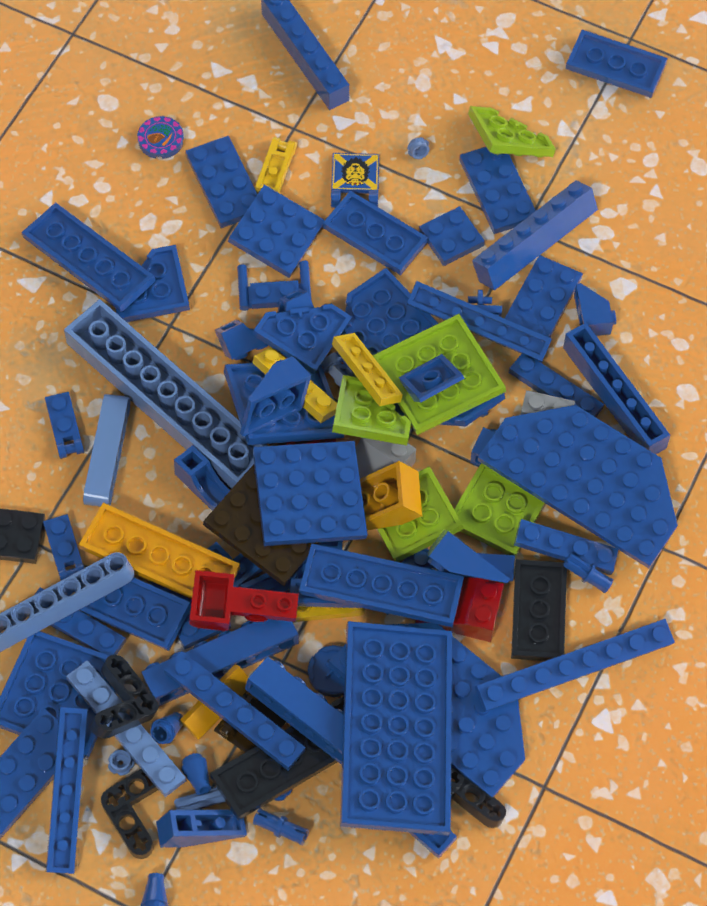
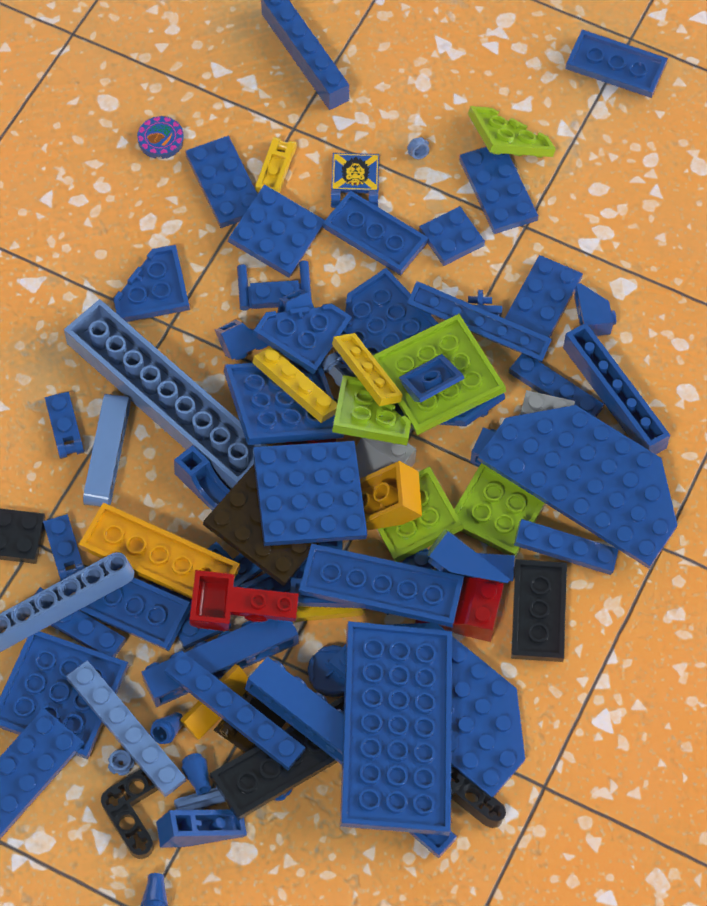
(66, 790): blue plate -> none
(88, 257): blue plate -> none
(138, 705): black beam -> none
(276, 396): blue slope -> none
(280, 826): blue pin -> none
(535, 235): blue brick -> none
(574, 665): blue plate -> none
(588, 573): blue axle -> none

